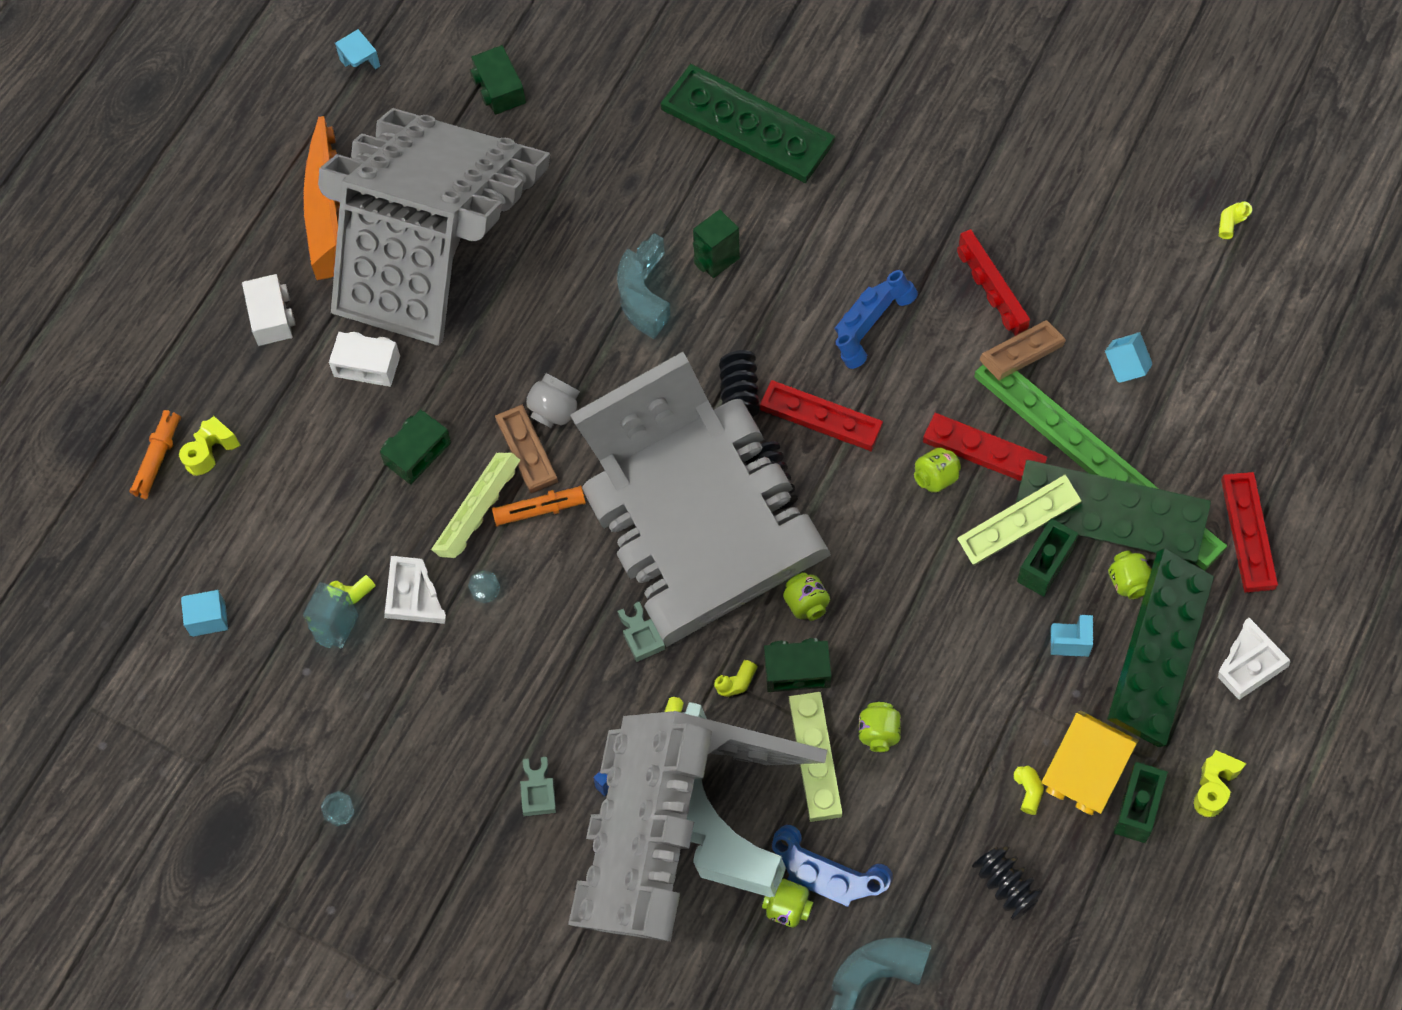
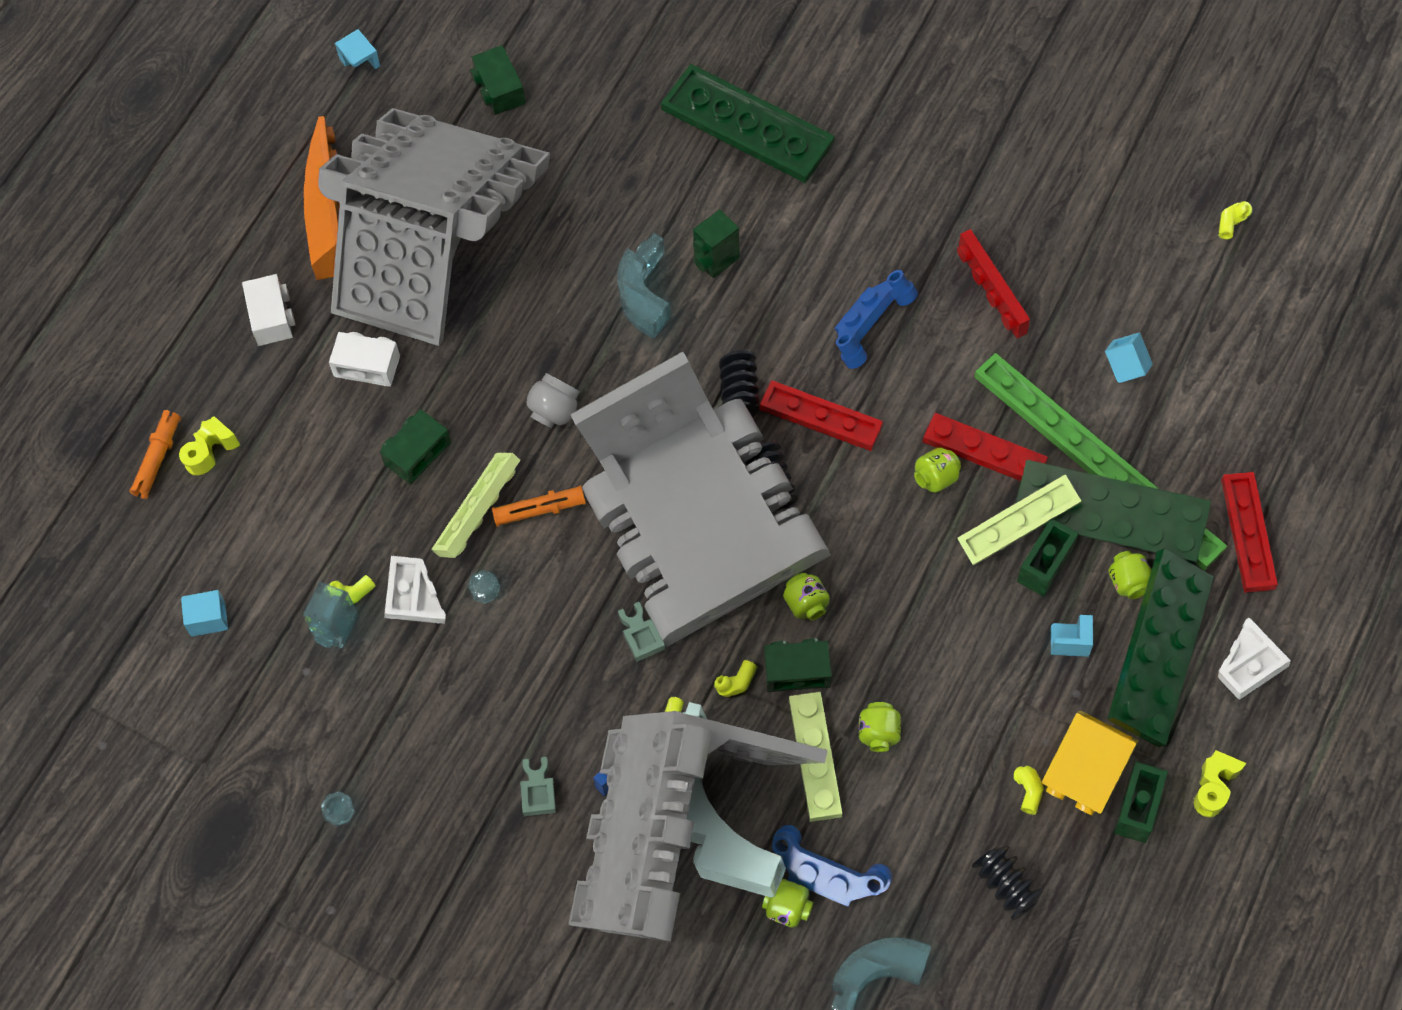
(527, 447): medium nougat tile -> none
(1022, 350): medium nougat tile -> none

